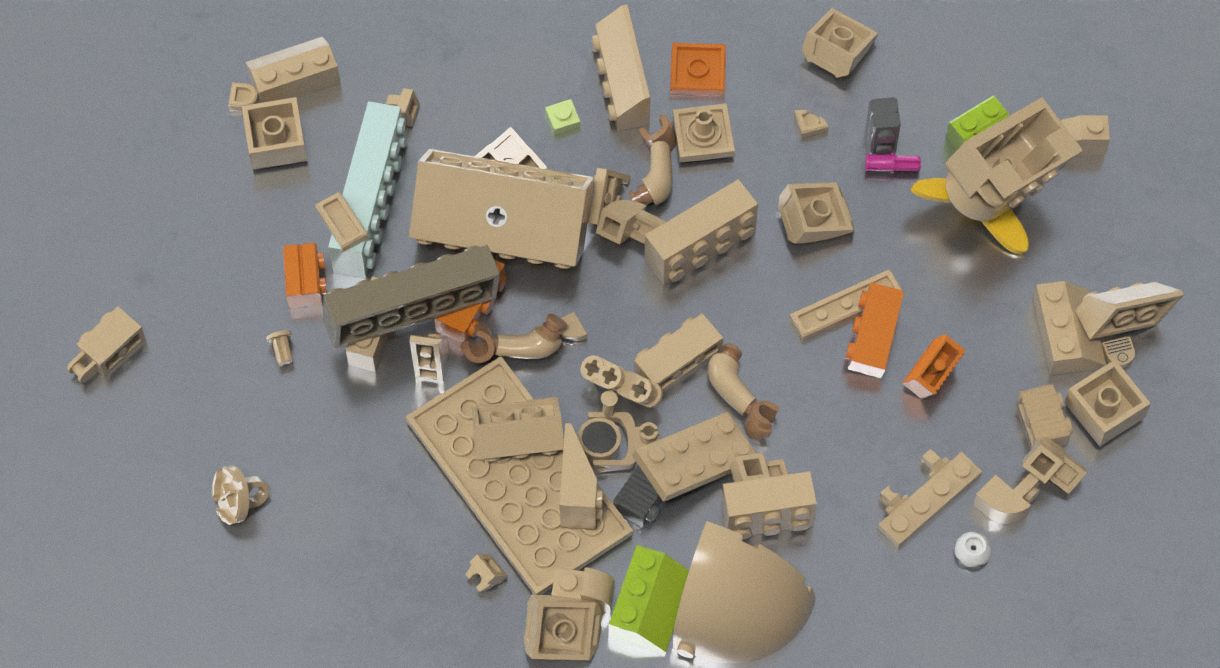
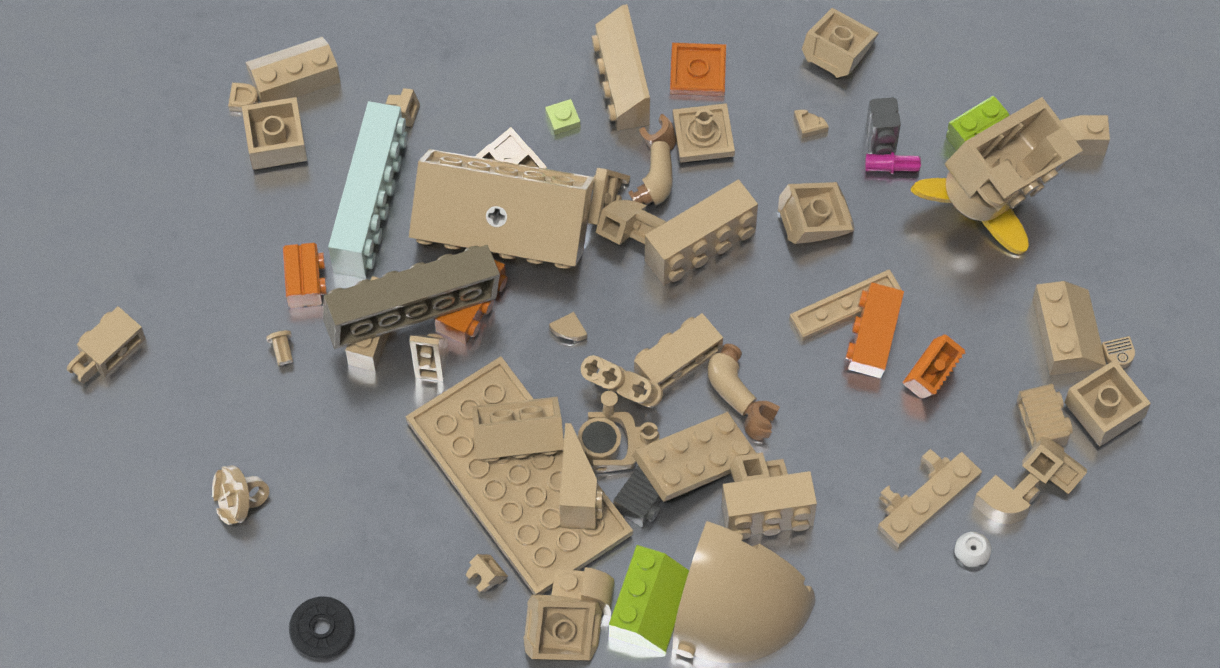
(321, 609): none -> black wheel
(341, 221): tan tile -> none
(534, 345): piece -> none
(1126, 308): tan slope -> none

